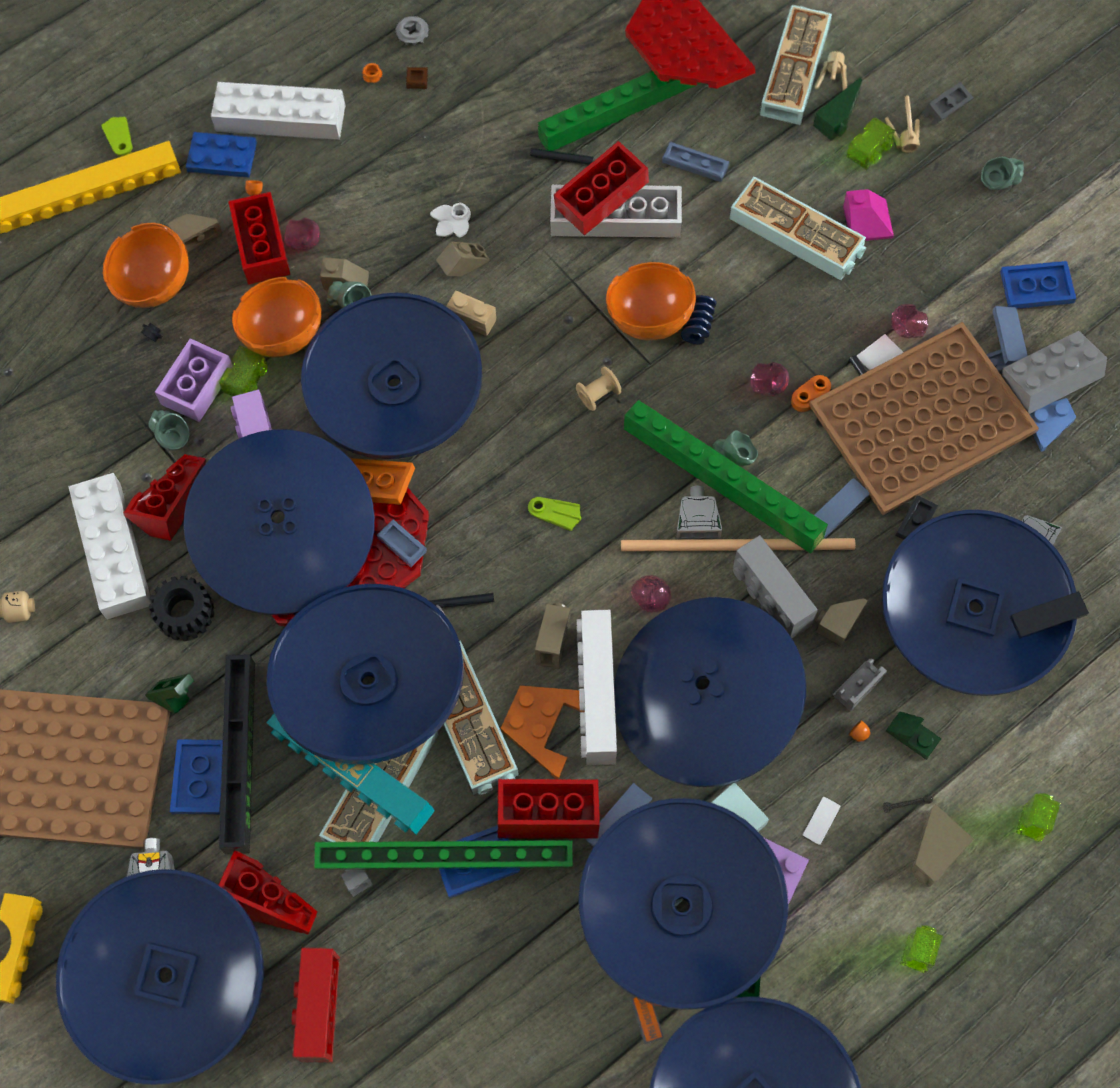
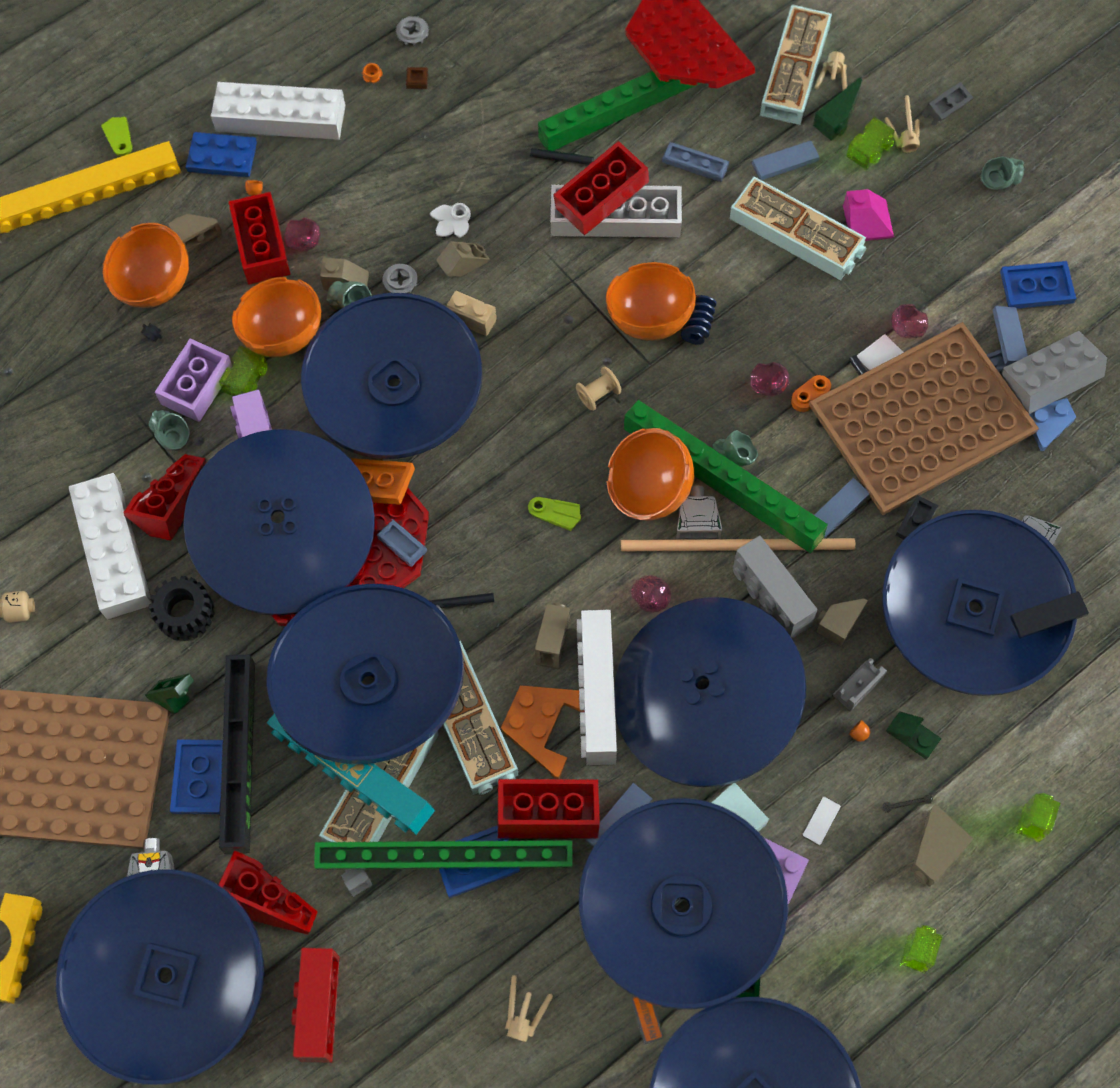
(391, 276): none -> light grey gear
(520, 1028): none -> tan plant
(650, 474): none -> orange piece
(785, 160): none -> sand blue tile

